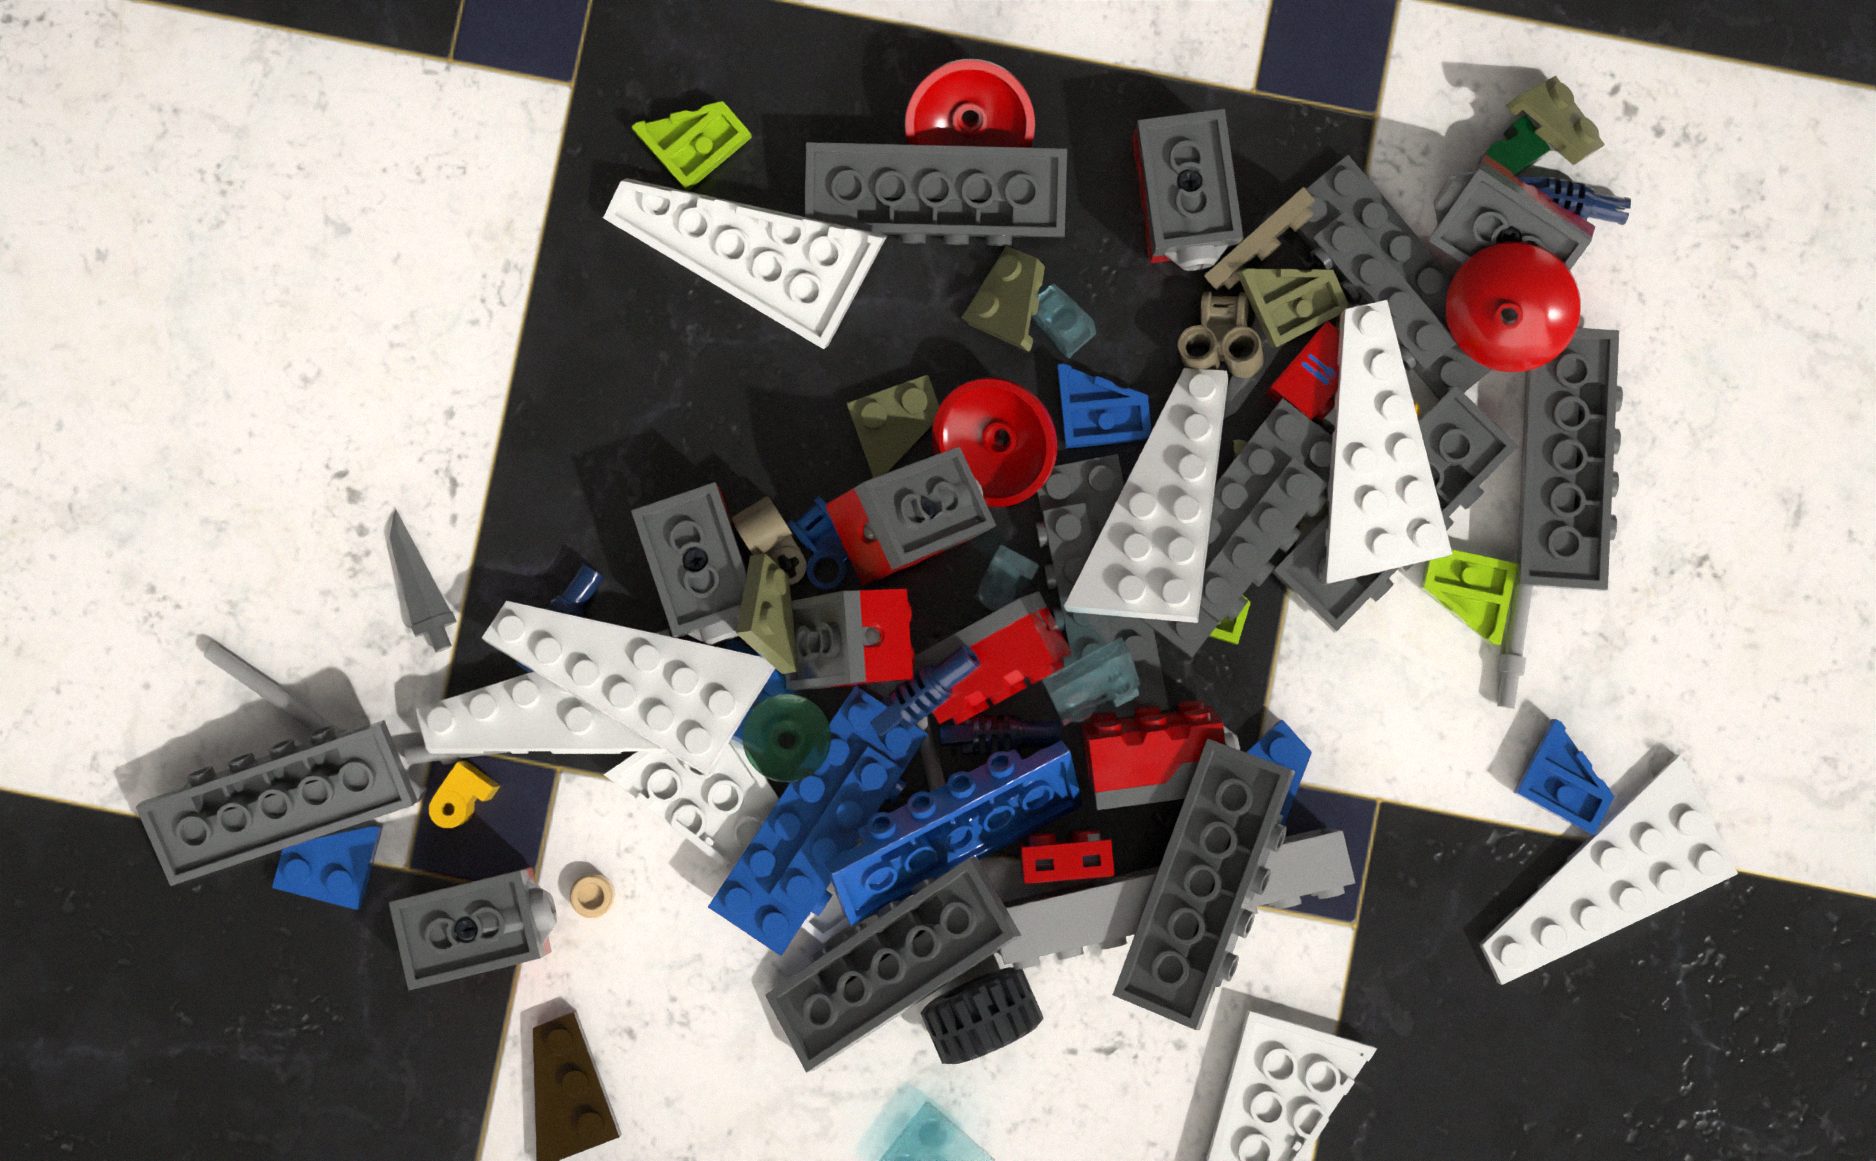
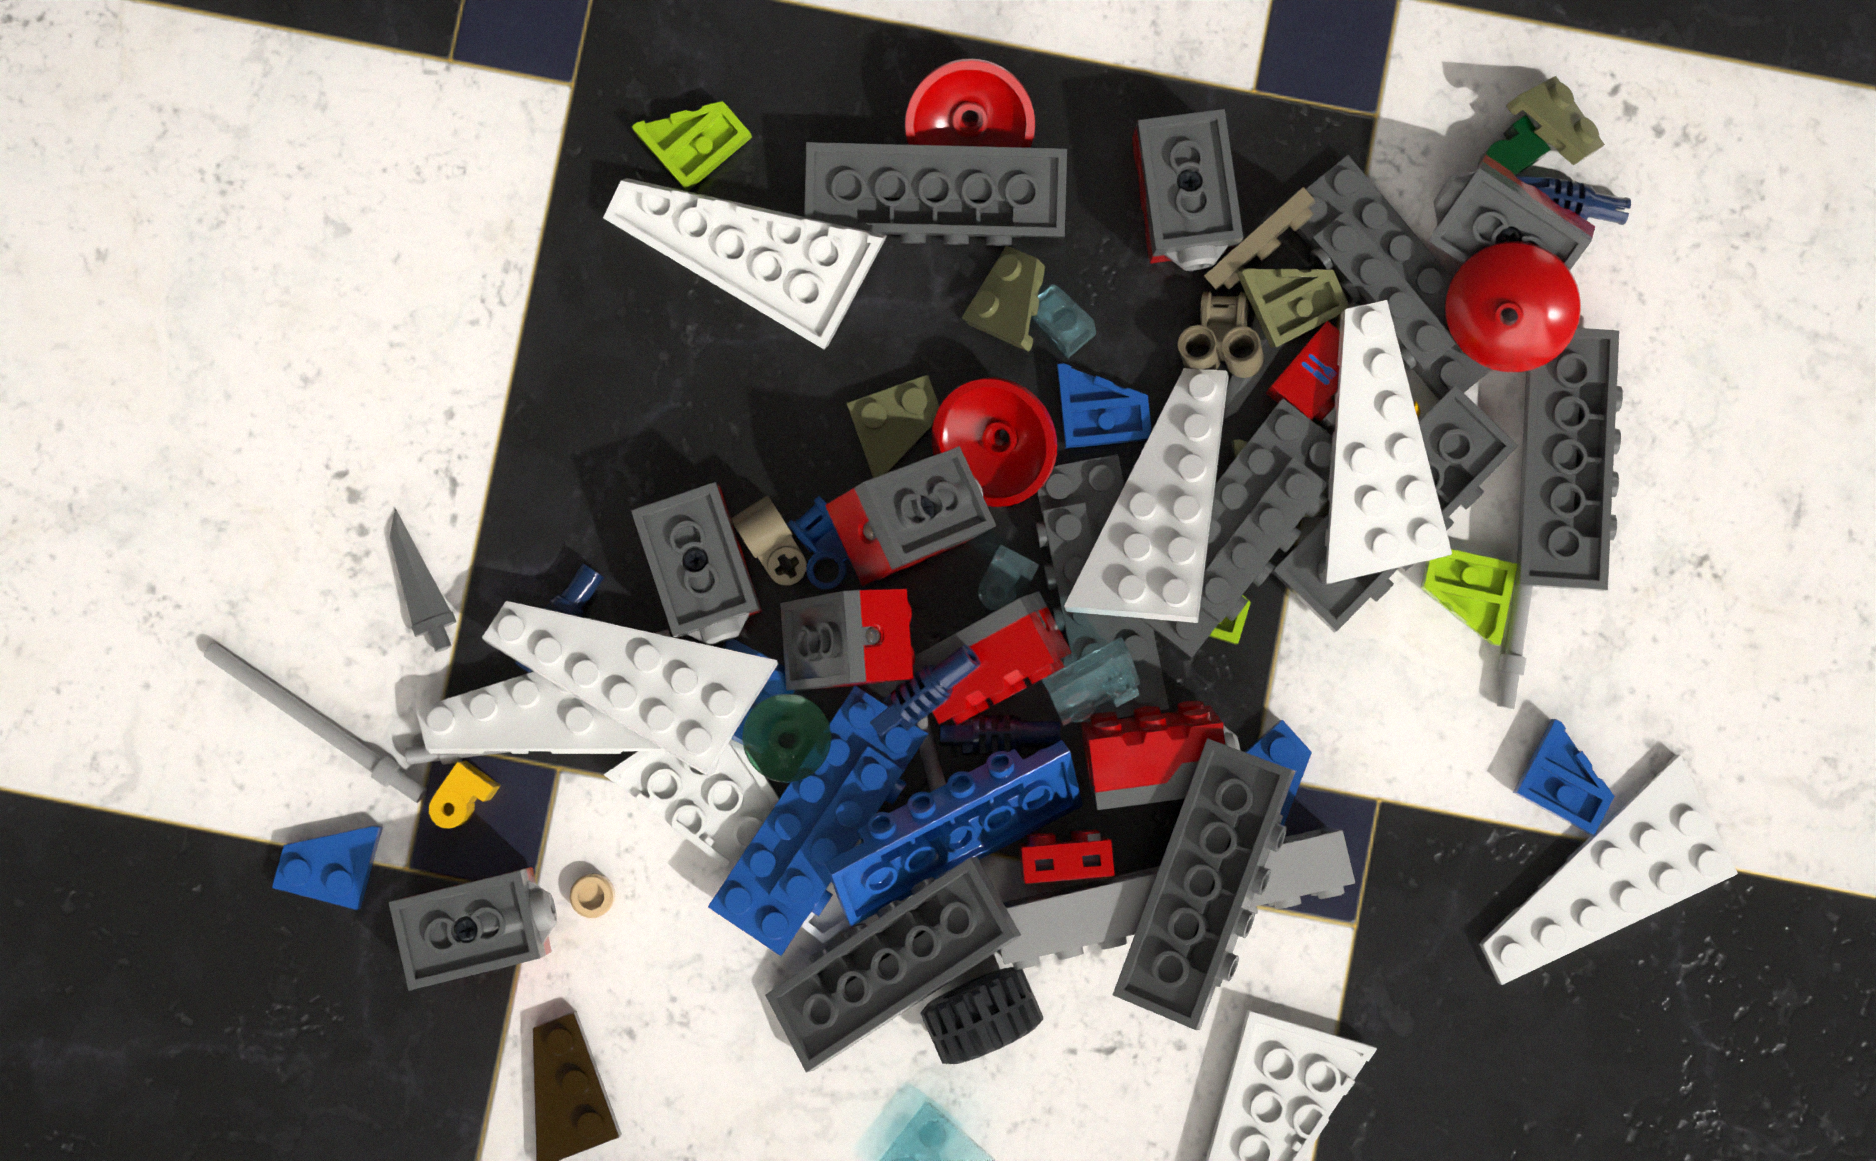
(276, 800): dark grey plate -> none
(767, 614): olive wing -> none

